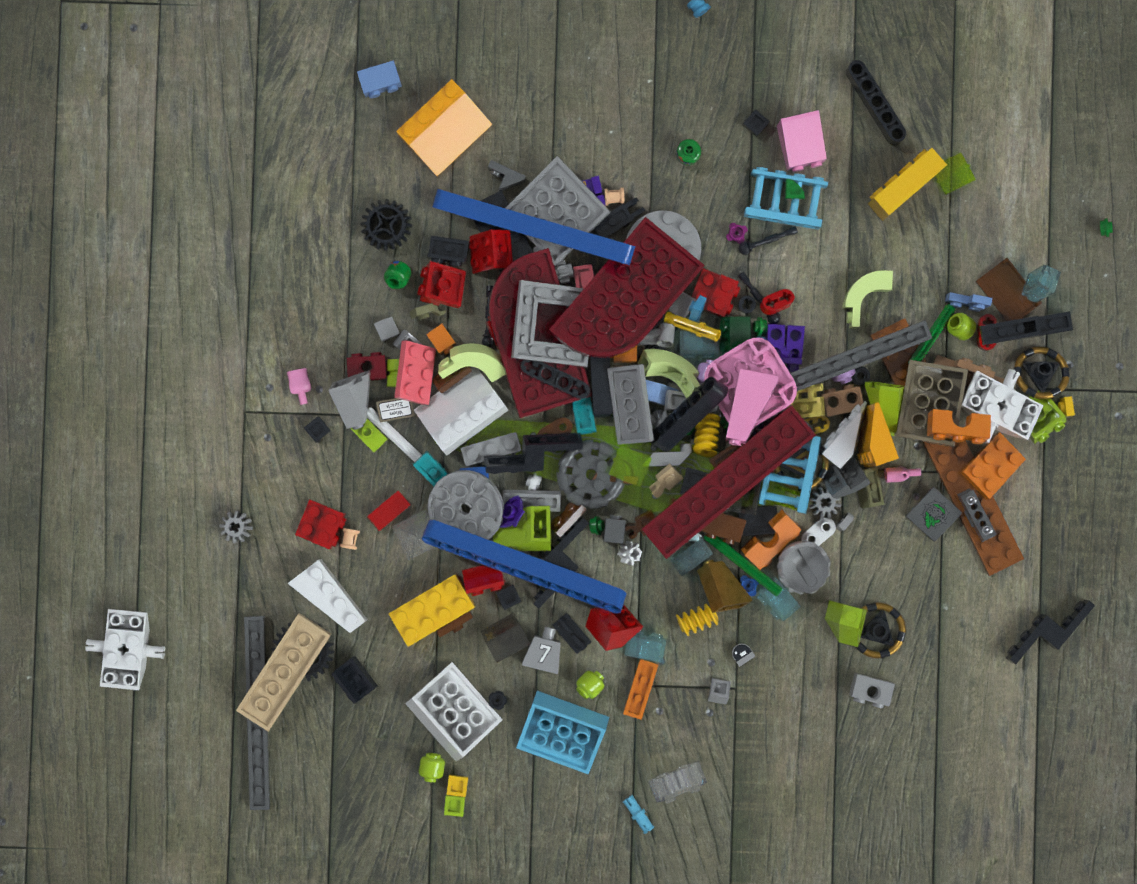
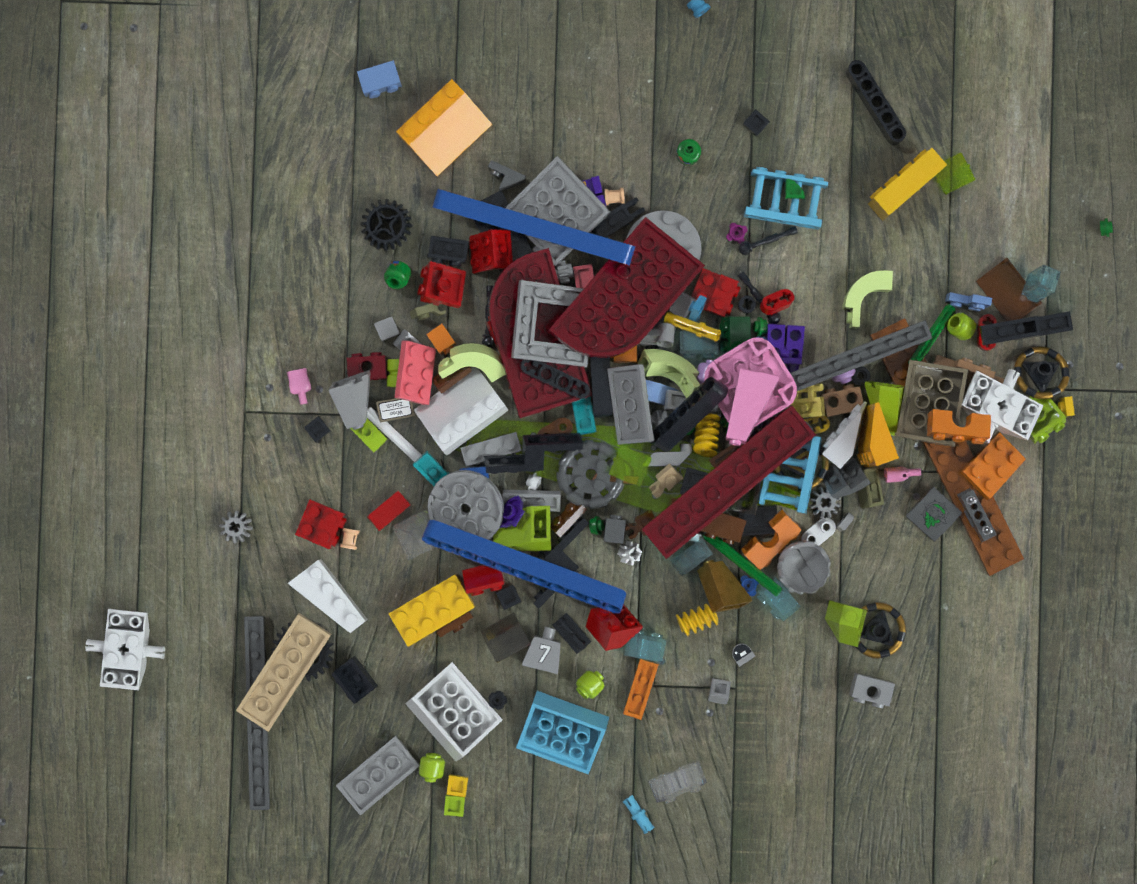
(378, 775): none -> light grey plate
(802, 141): bright pink slope -> none
(1049, 631): black bracket -> none

